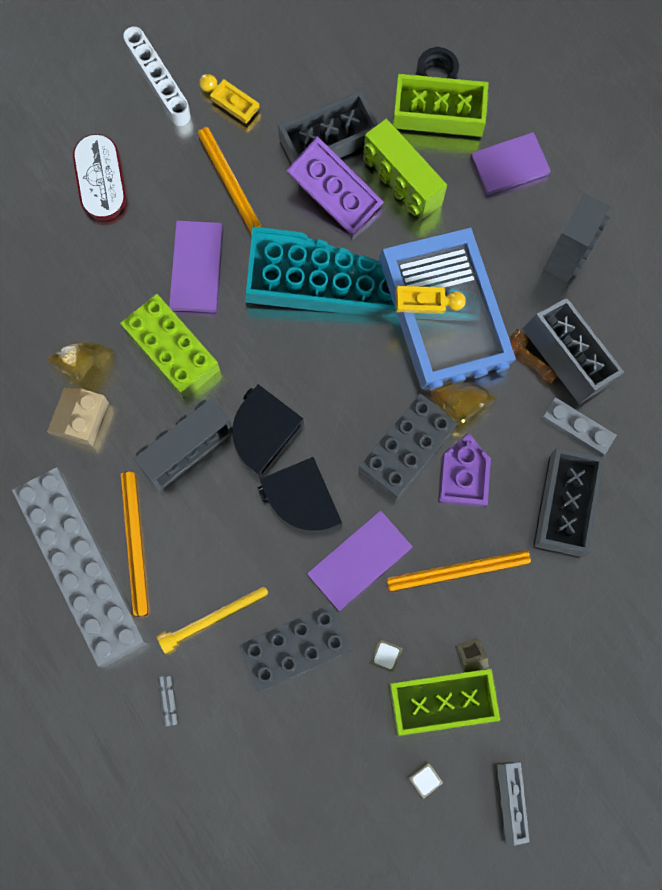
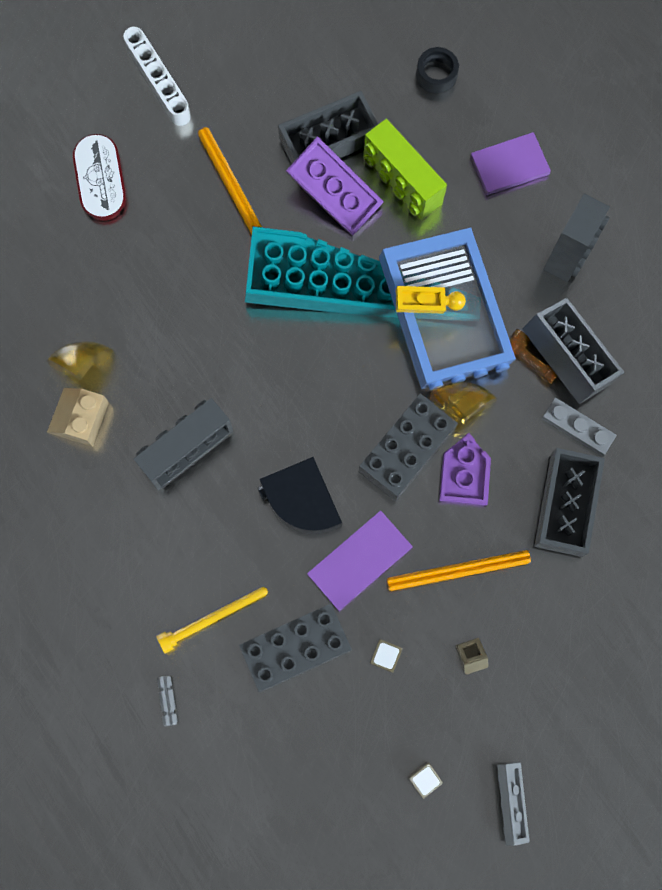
(80, 567): light grey brick -> none
(133, 543): light orange axle -> none
(170, 346): lime brick -> none
(196, 266): medium lavender tile -> none
(229, 98): yellow plate -> none
(263, 429): black brick -> none
(440, 105): lime brick -> none
(444, 702): lime brick -> none

